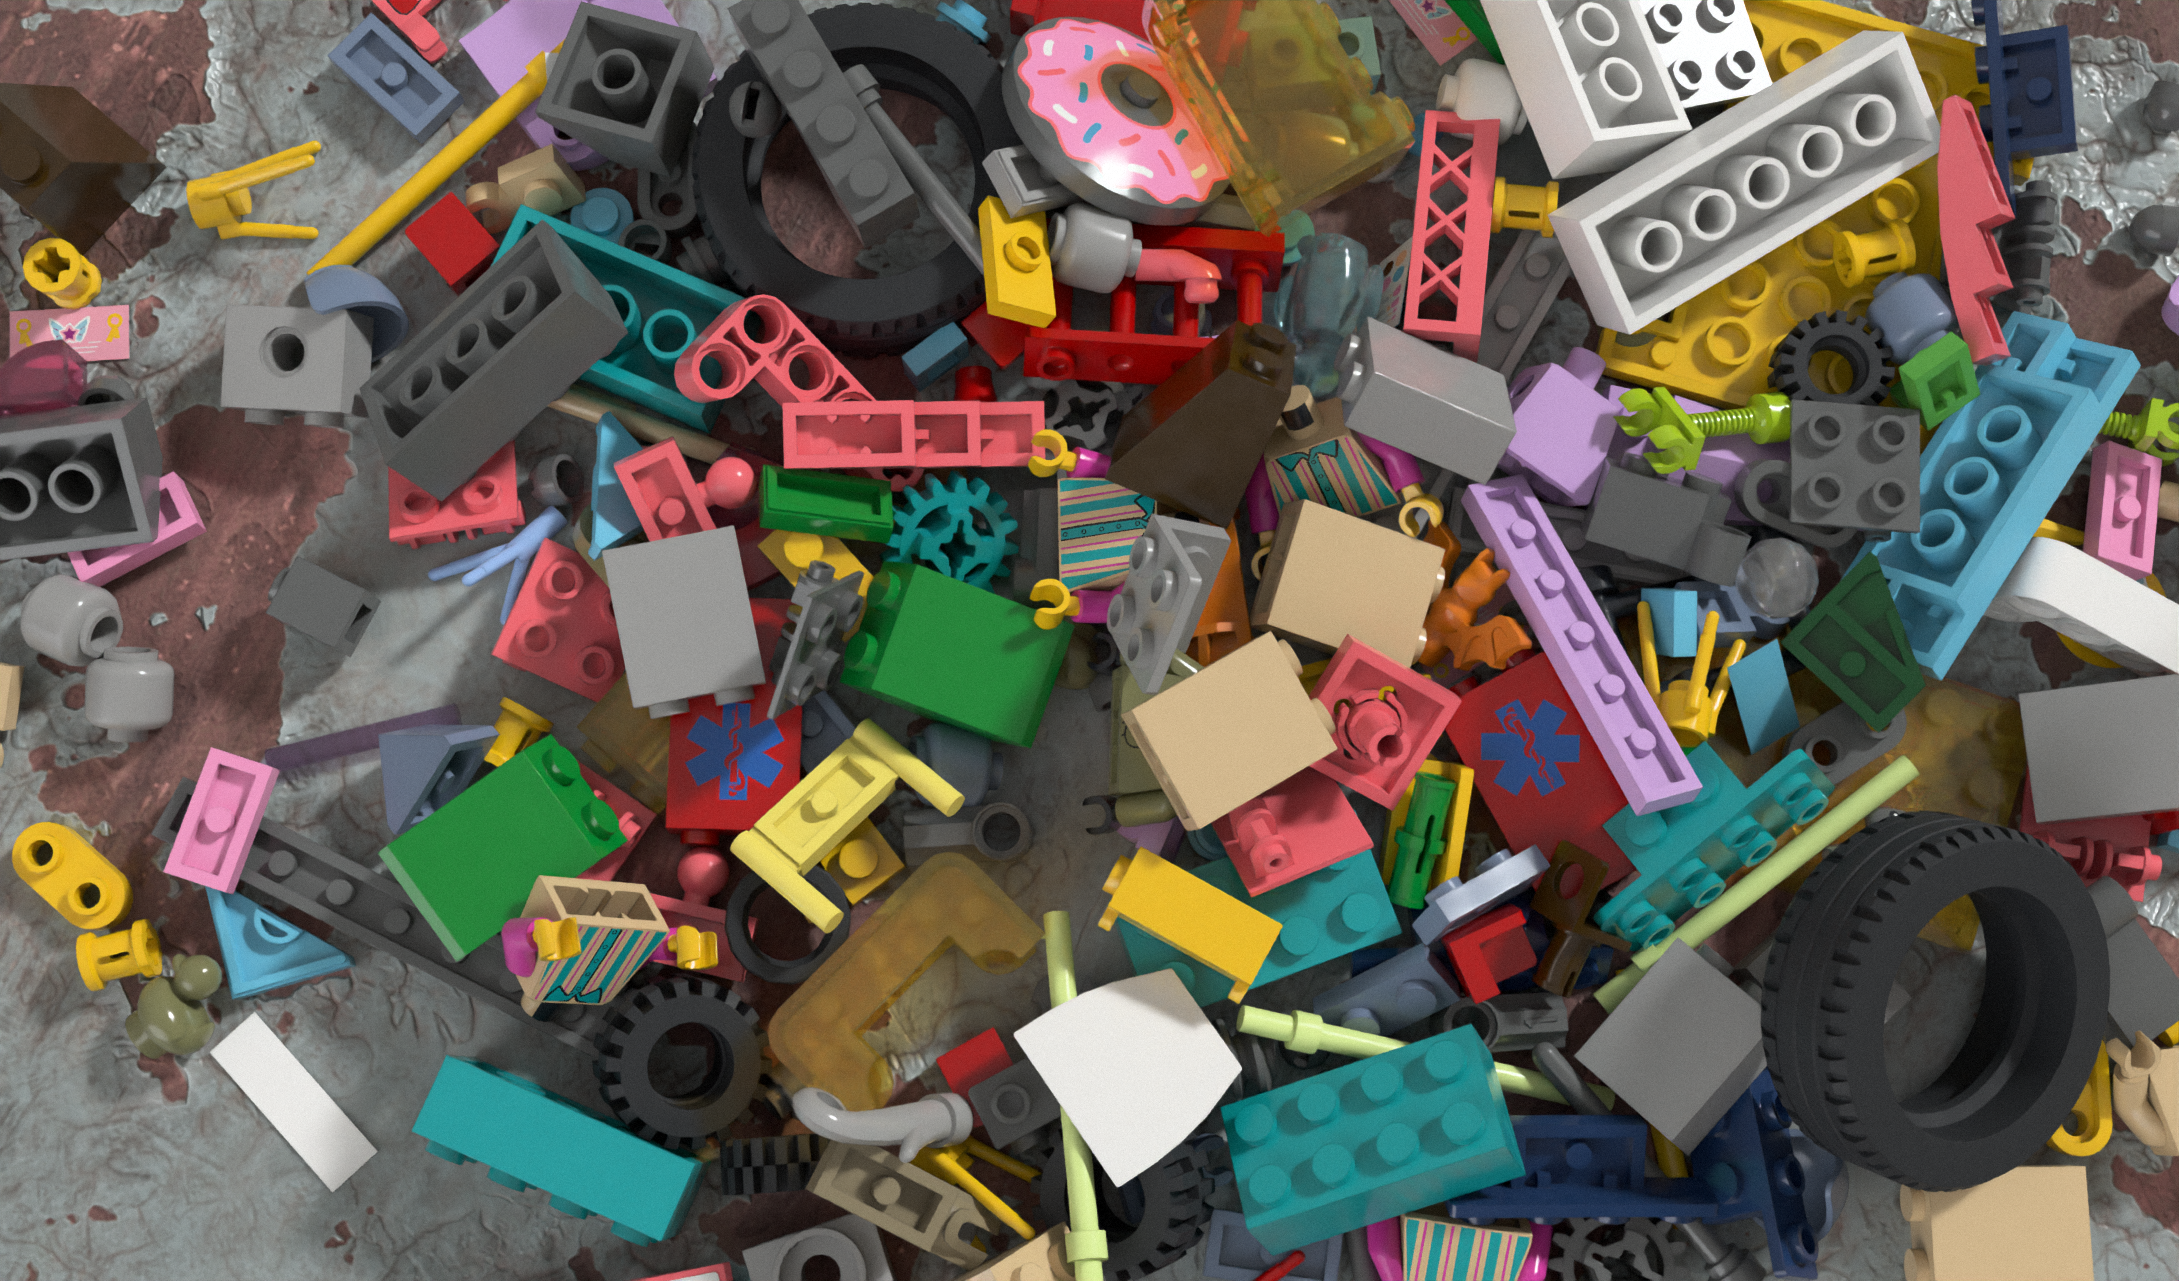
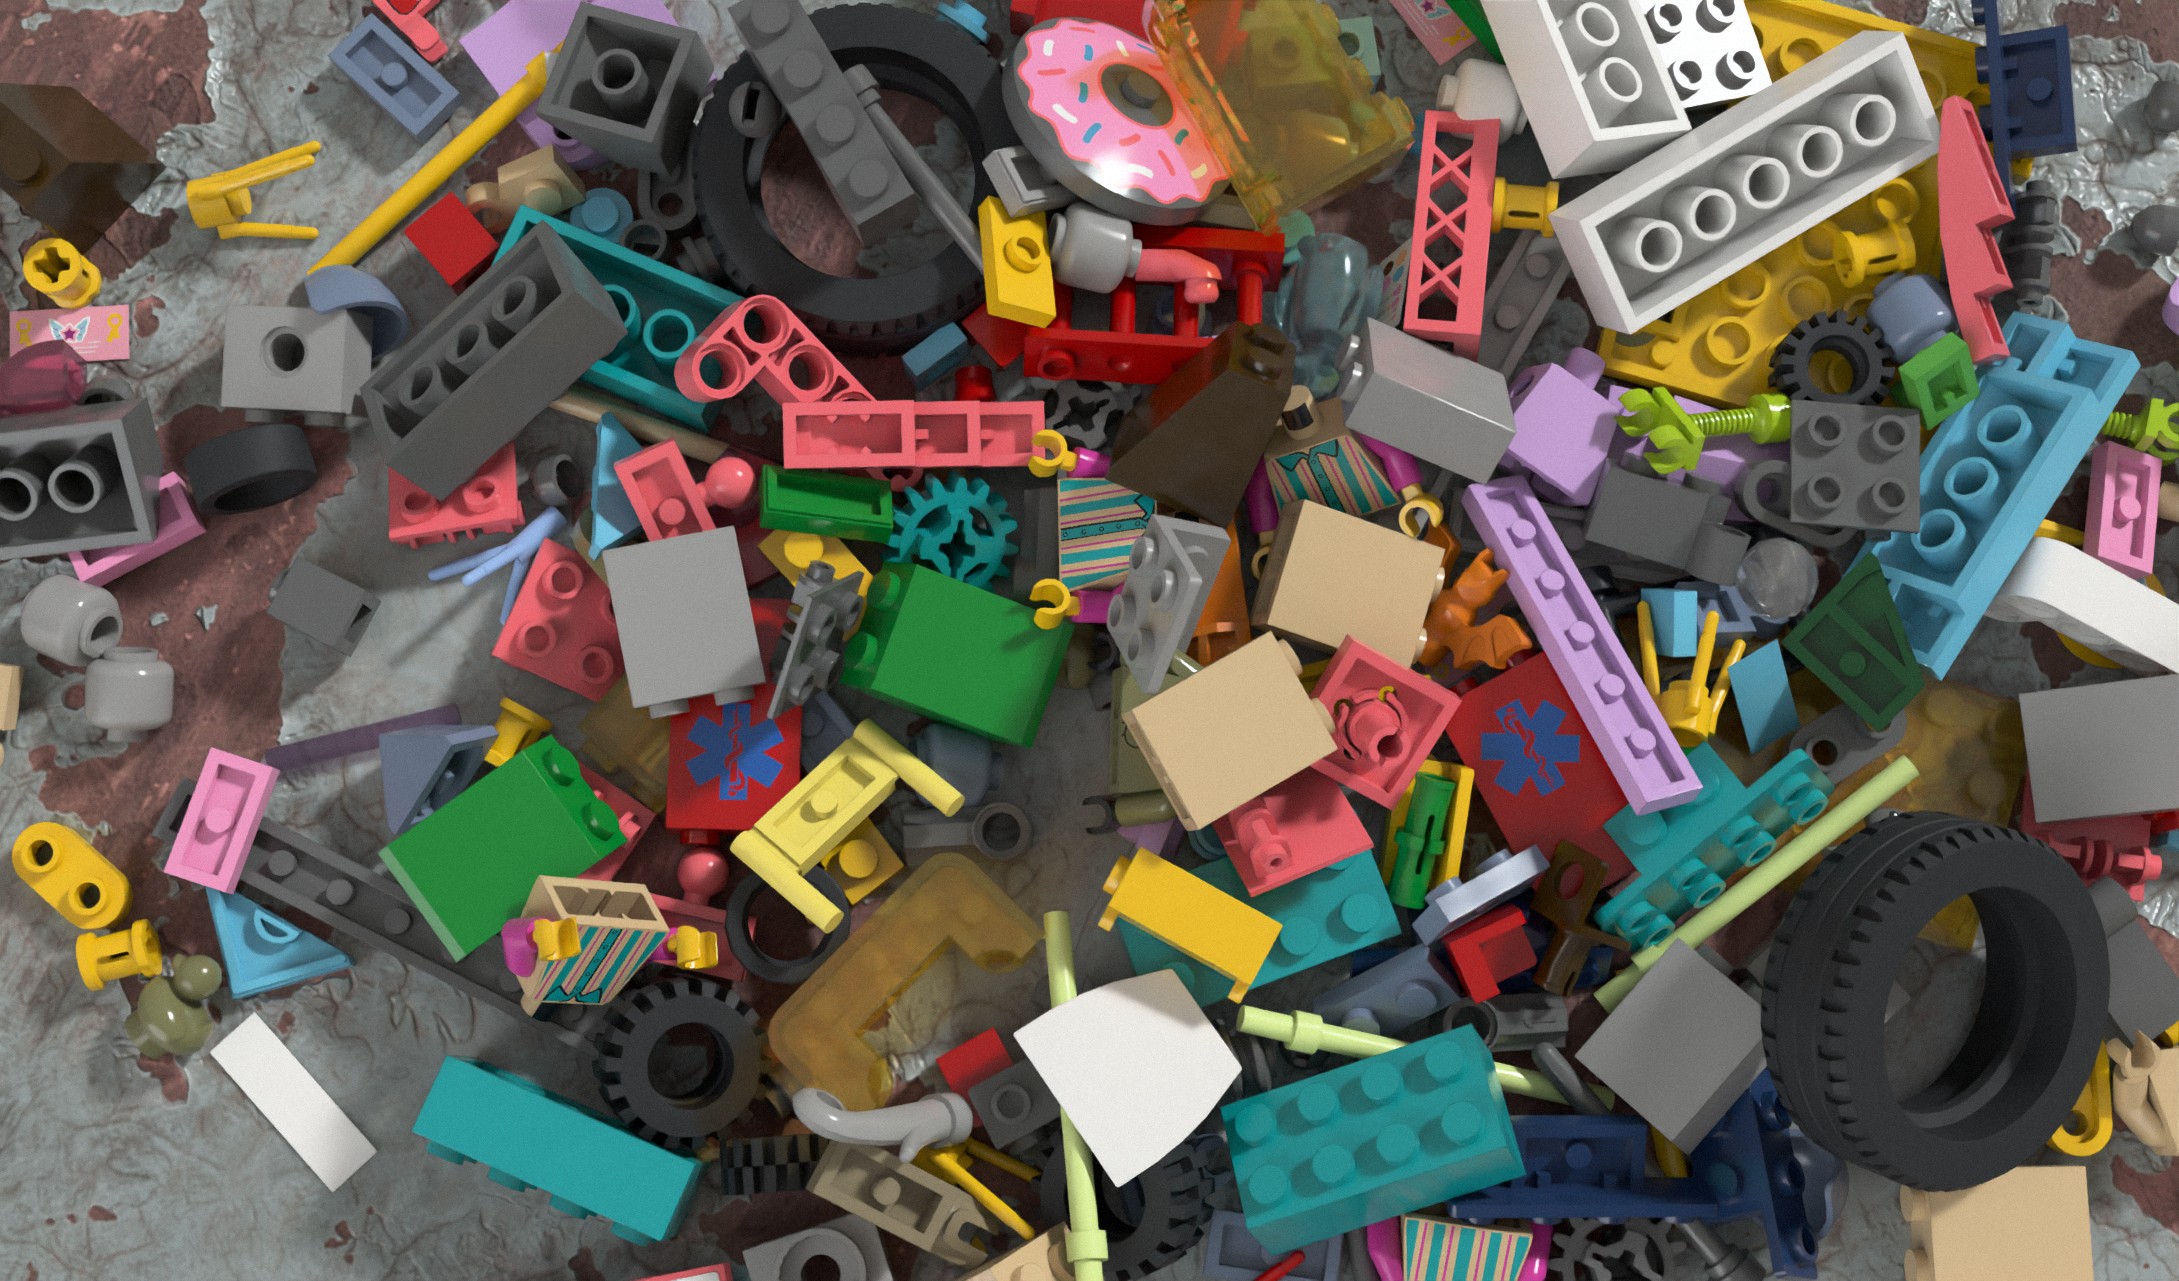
(250, 469): none -> black tyre

